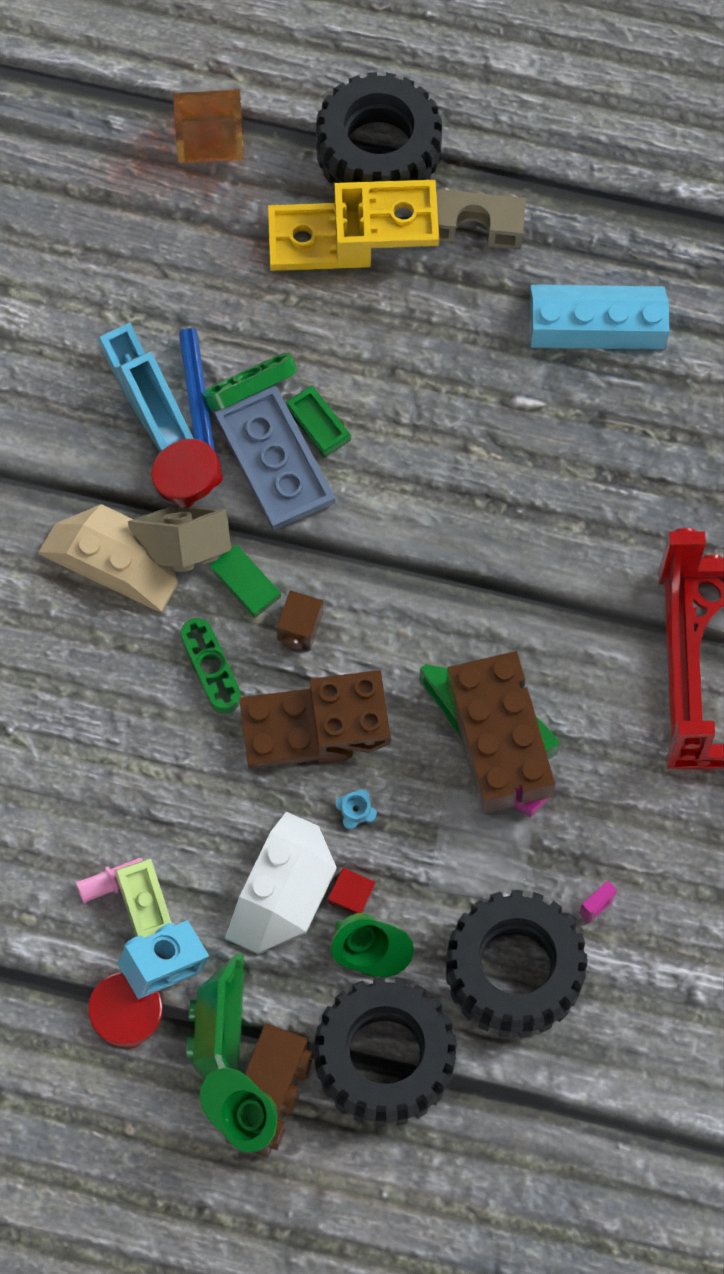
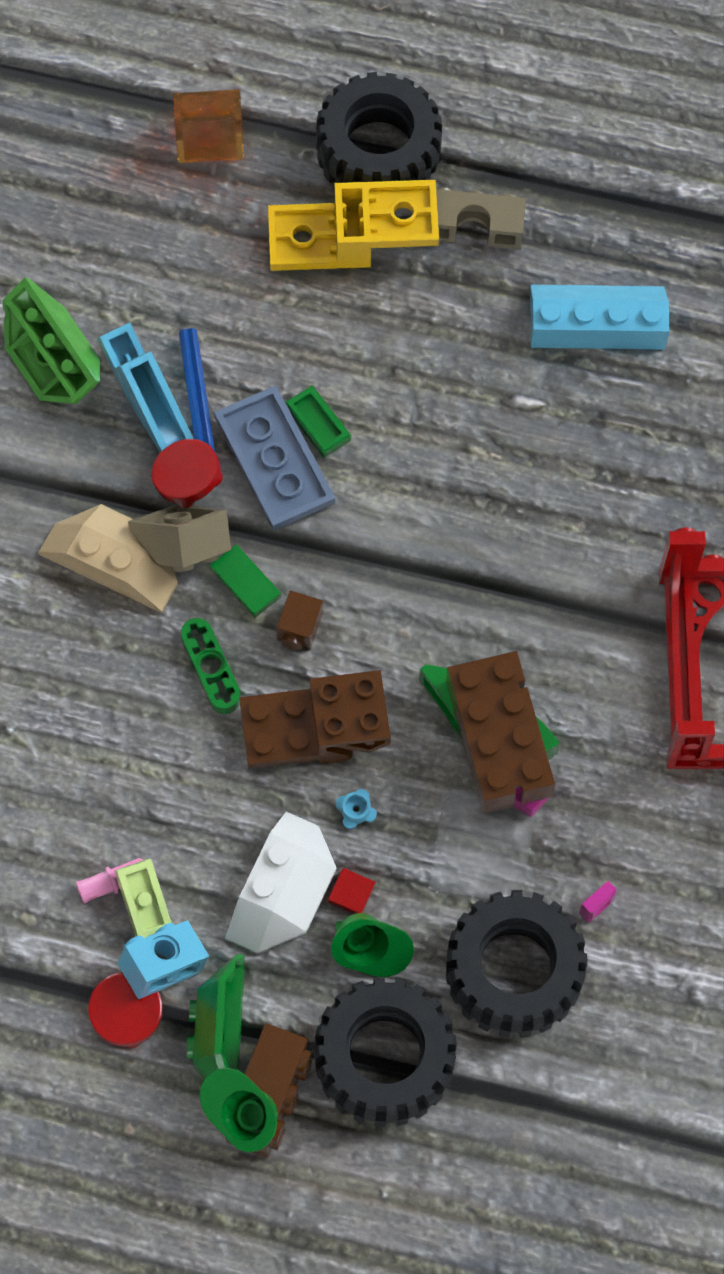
(48, 345): none -> bright green wedge
(250, 381): green beam -> none

